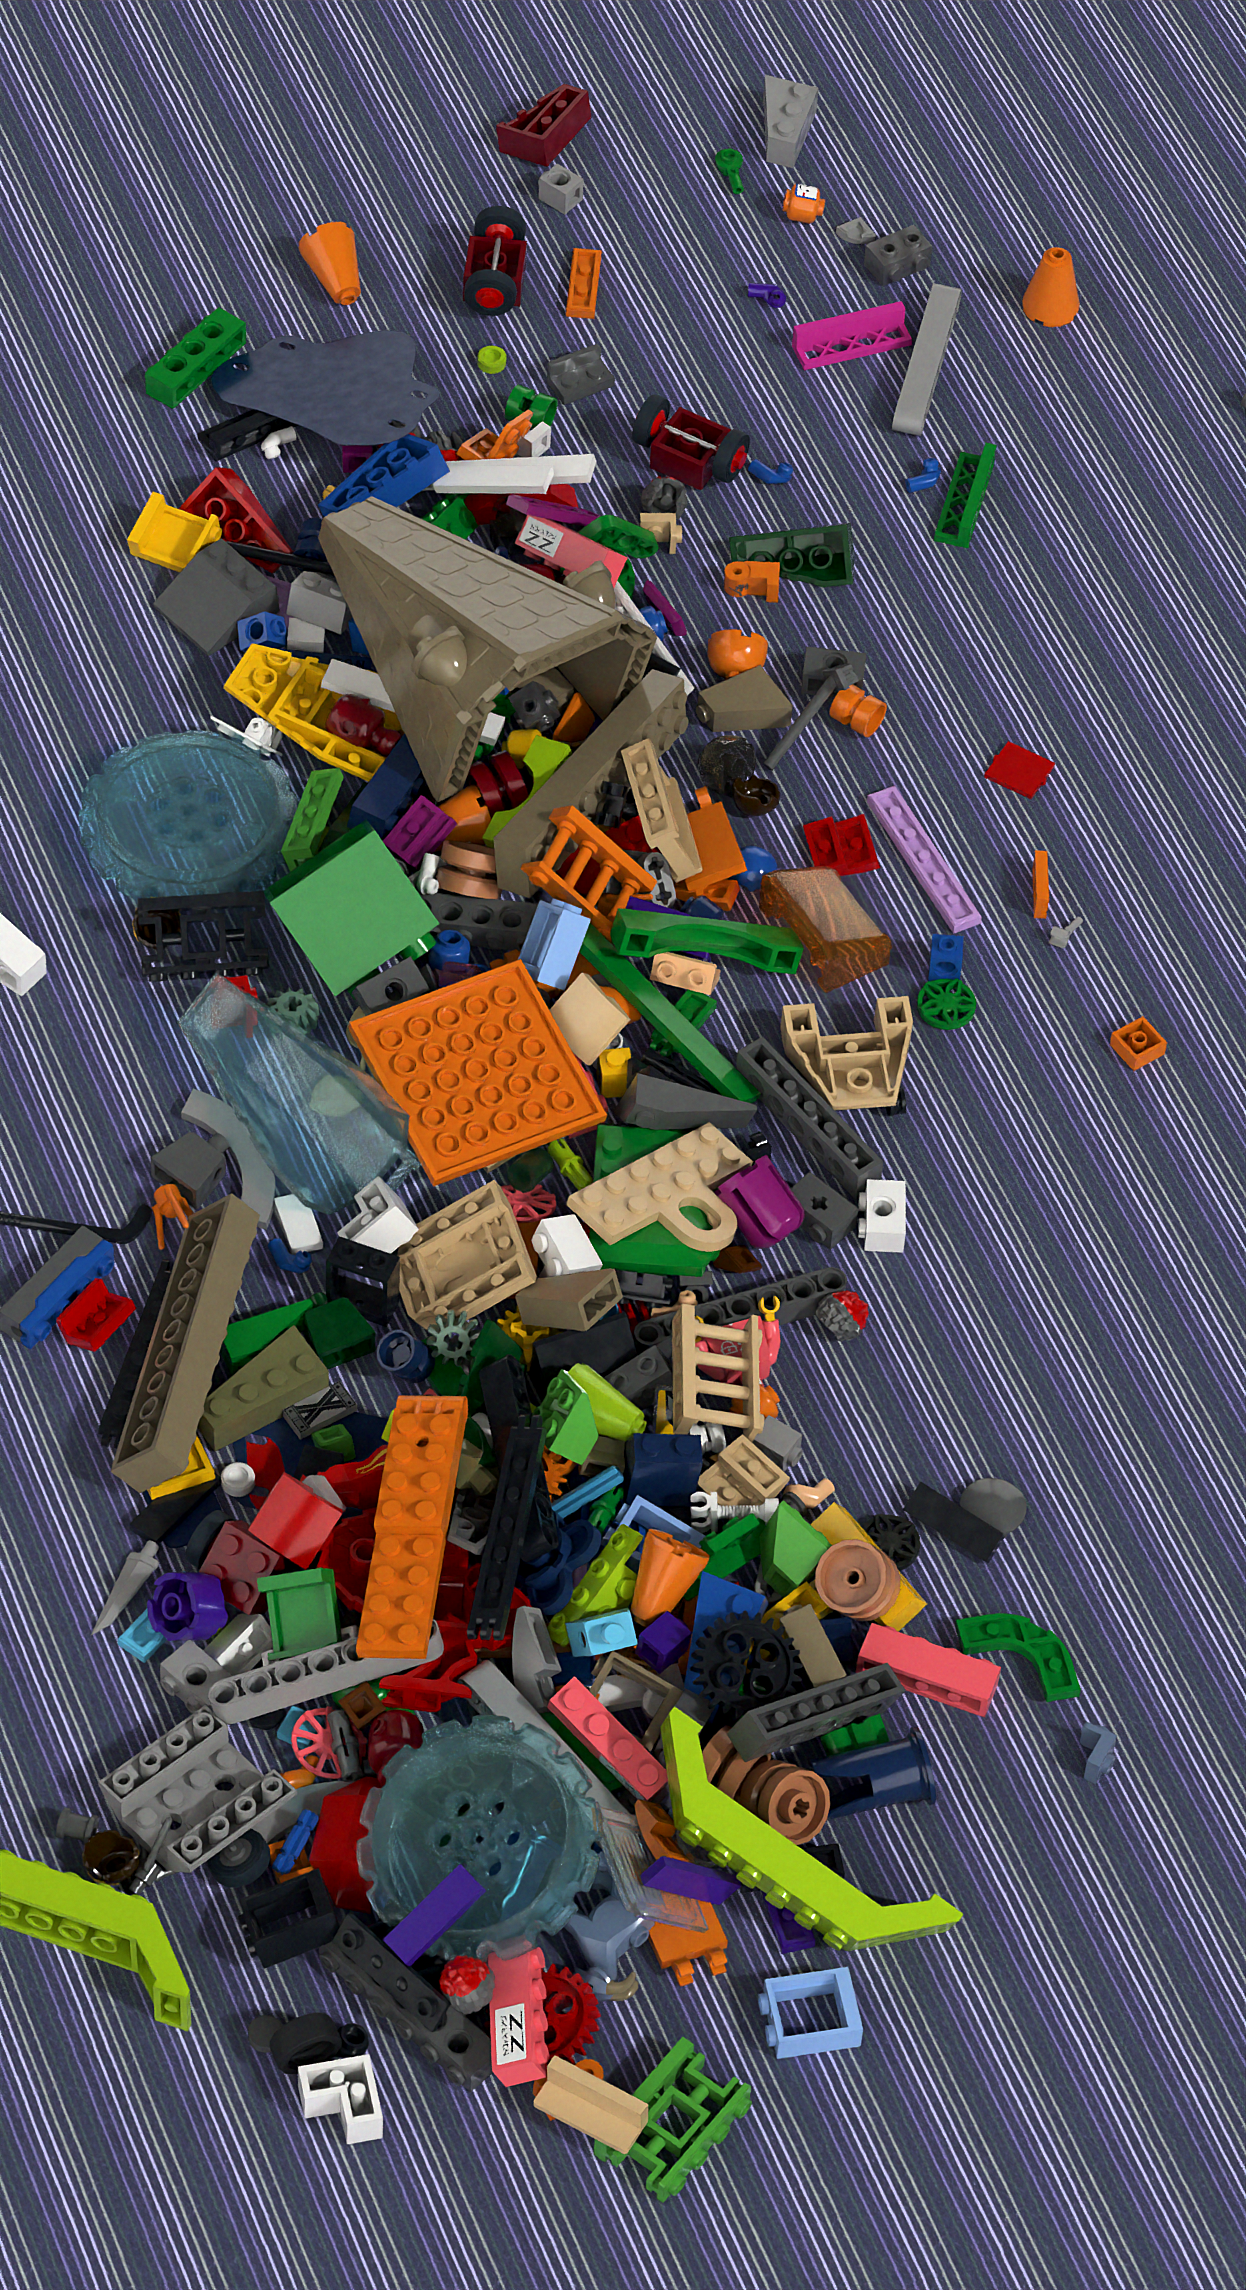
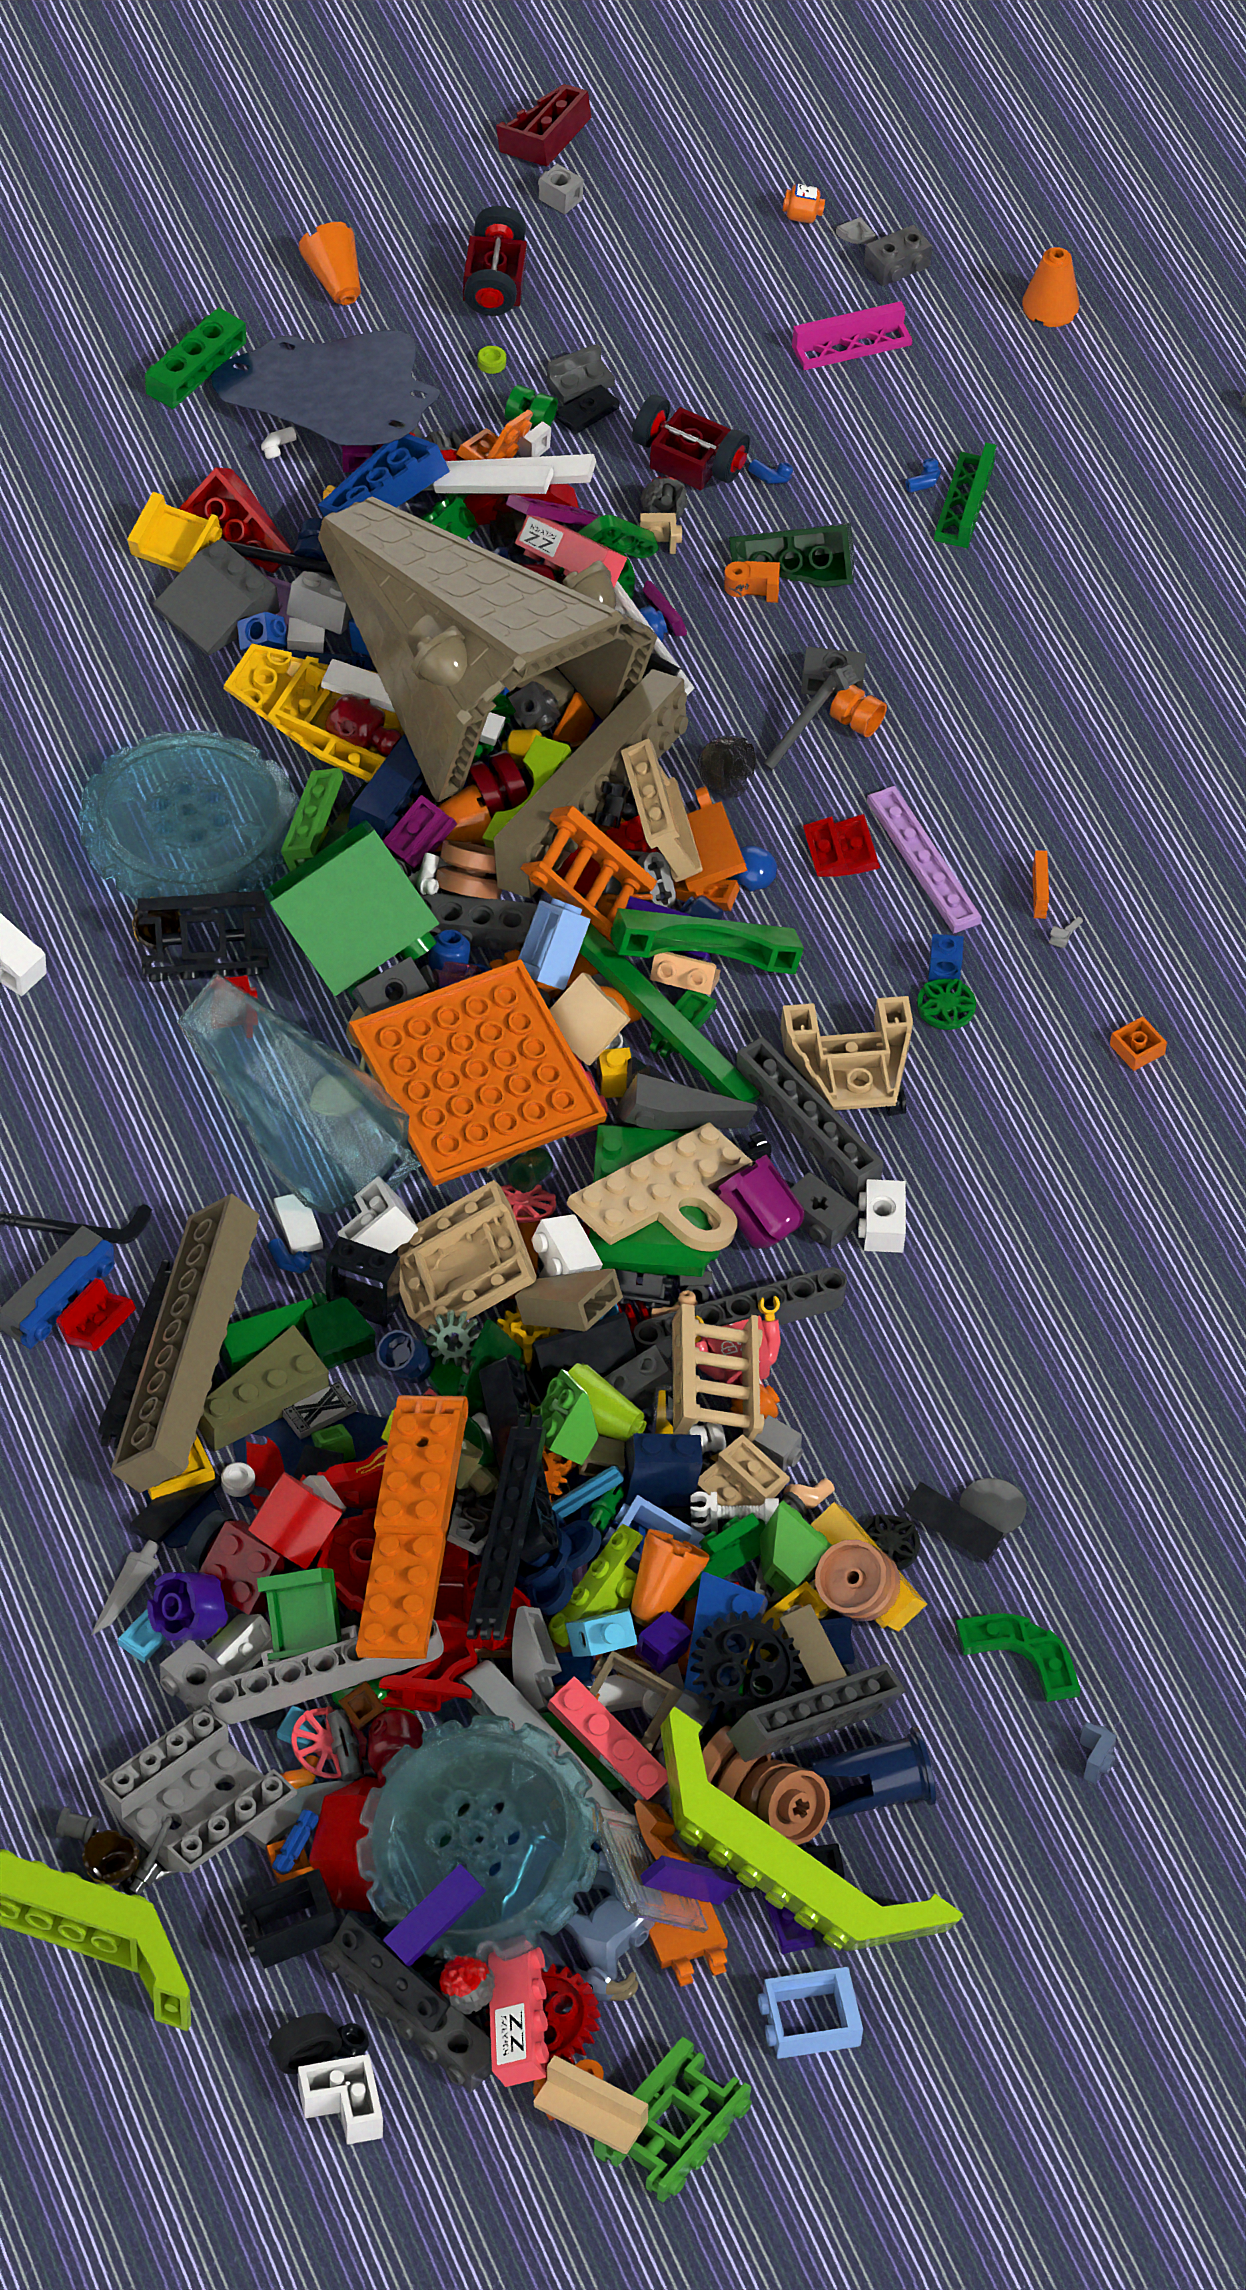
(171, 1205): orange plant -> none
(192, 1166): dark grey torso -> none
(240, 433): black fence -> none
(241, 1860): black wheel -> none
(257, 1177): light grey tile -> none
(258, 735): white hinge -> none
(261, 2031): dark grey piece -> none
(296, 1007): sand green gear -> none
(570, 1164): lime axle -> none
(583, 283): orange tile -> none
(587, 409): none -> black plate
(675, 1071): black pin -> none
(729, 162): green plate -> none
(734, 654): orange cylinder -> none
(737, 1260): reddish brown slope -> none
(744, 703): dark tan slope -> none
(755, 795): dark brown hair -> none
(769, 292): dark purple arm -> none
(787, 118): light grey wedge -> none
(827, 921): clear orange windscreen -> none
(843, 1314): dark grey piece -> none
(855, 1736): green leg -> none
(926, 359): light grey beam -> none
(931, 1669): coral brick -> none
(1019, 770): red piece -> none

